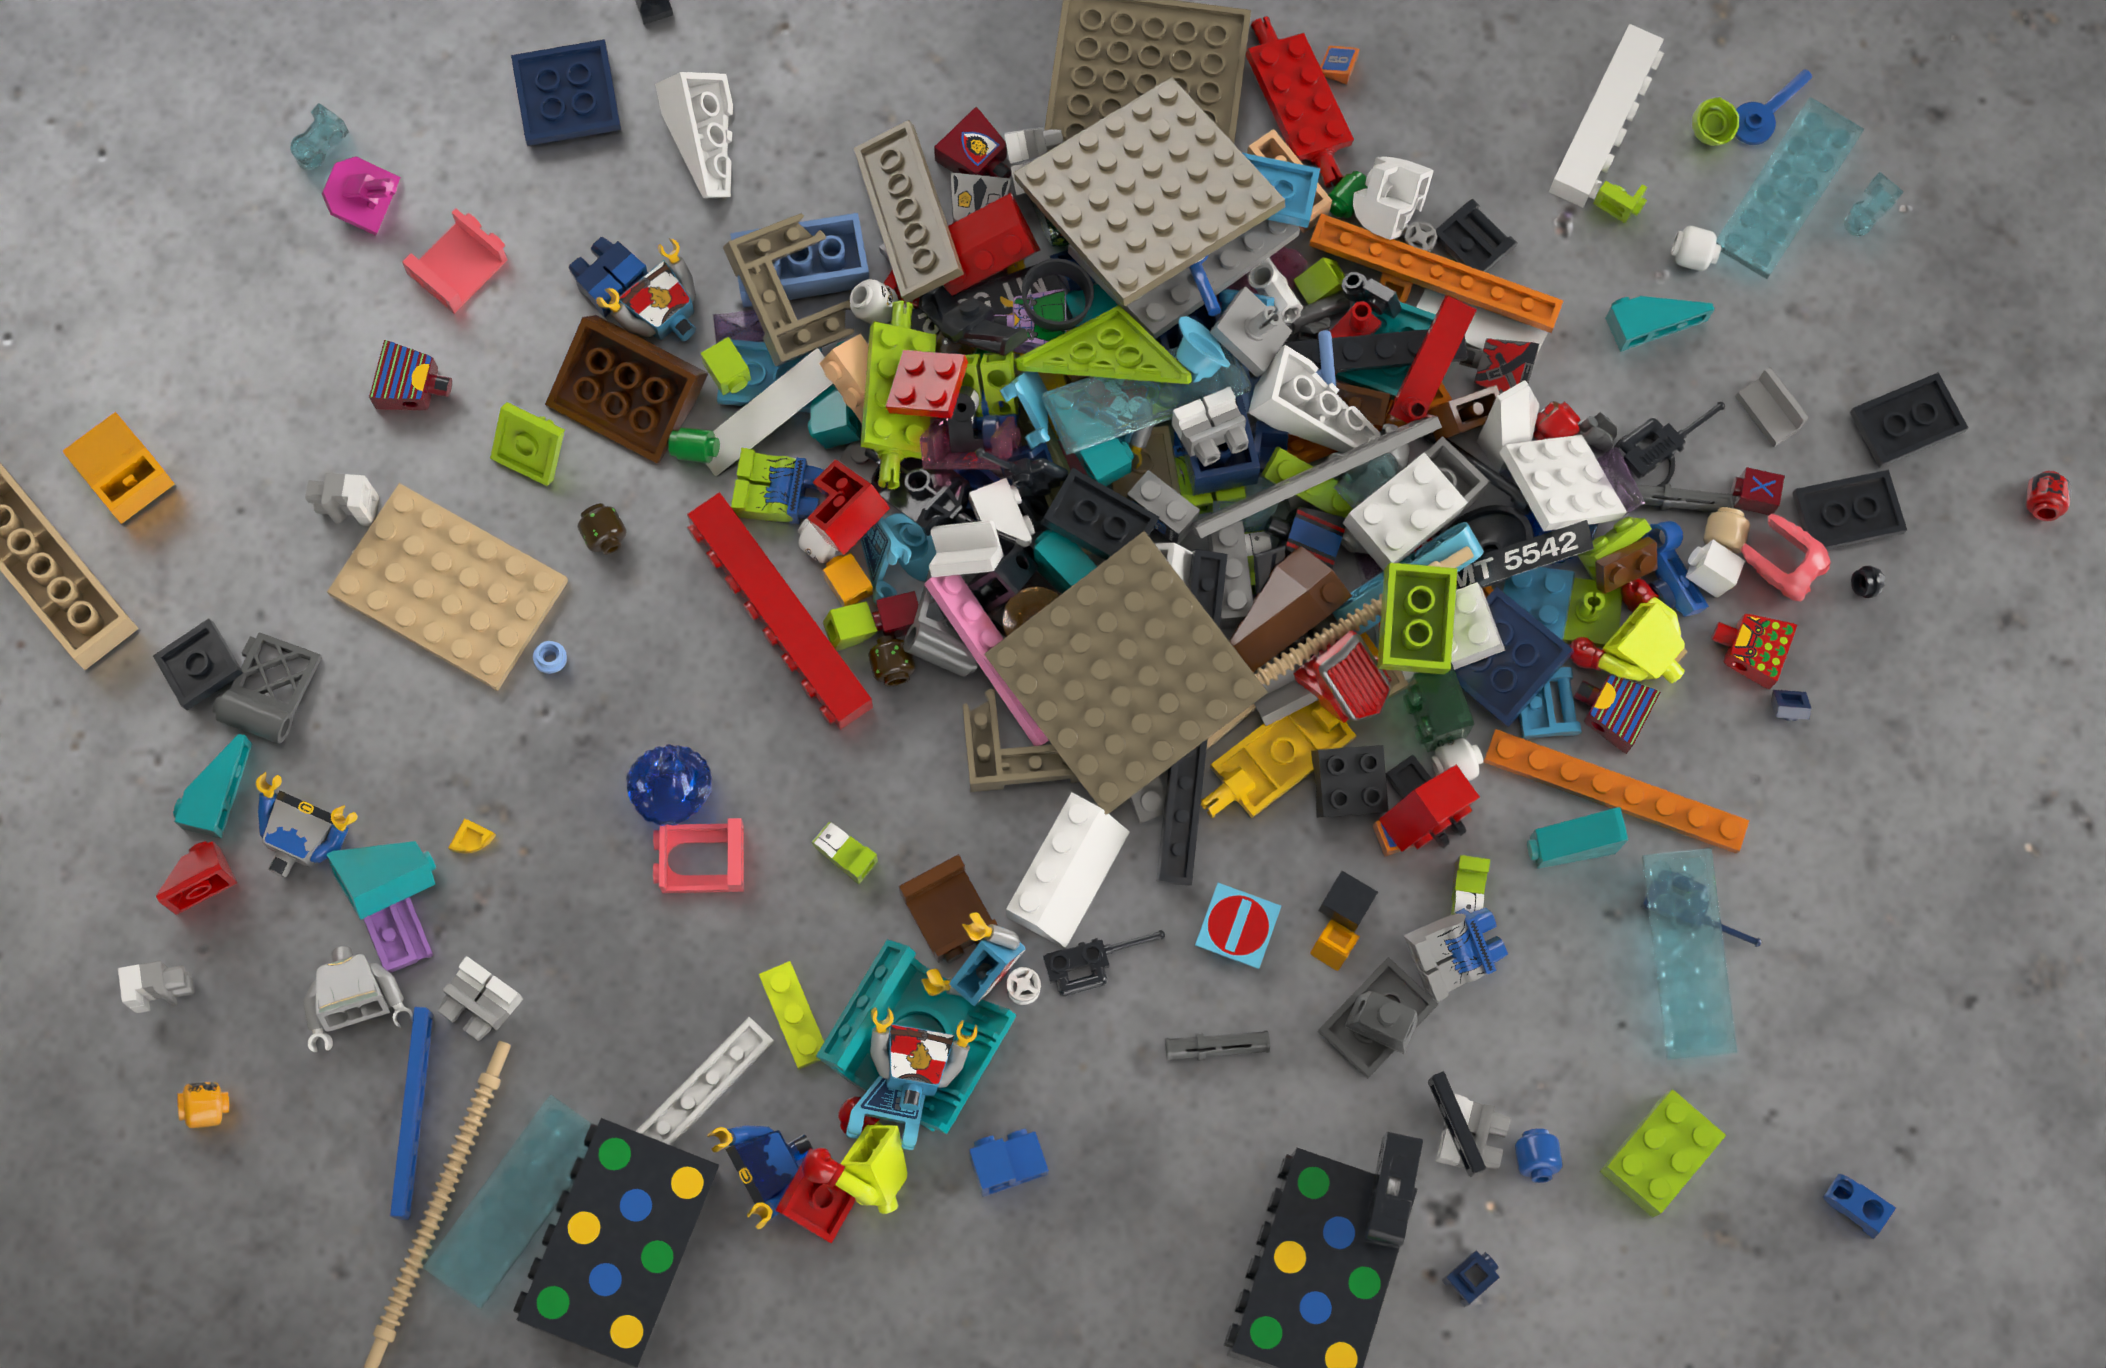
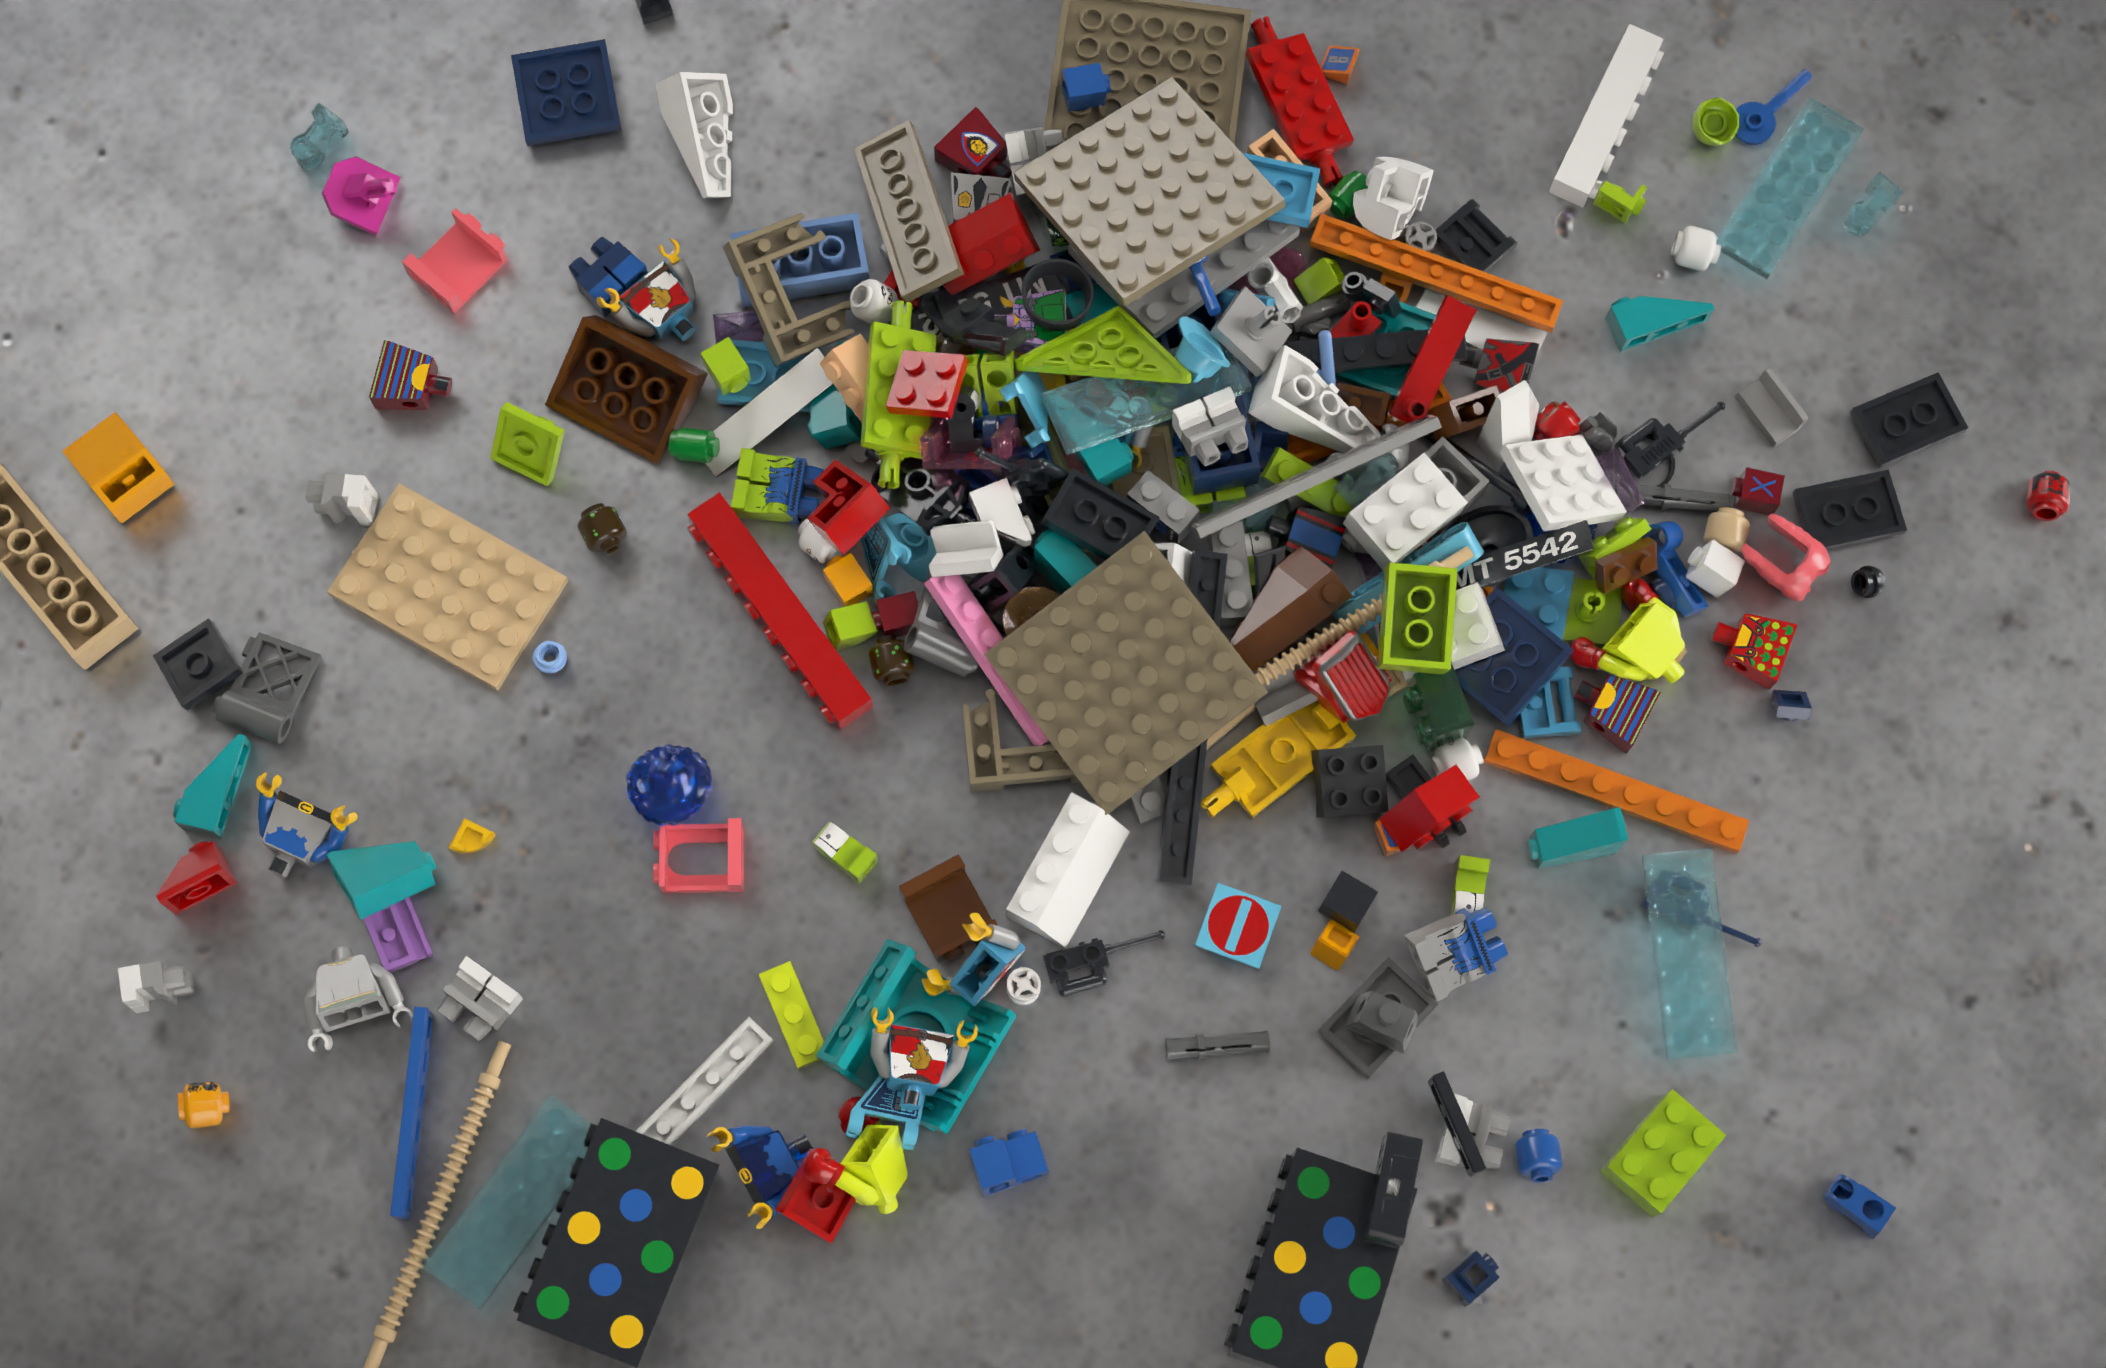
(1084, 87): none -> blue brick

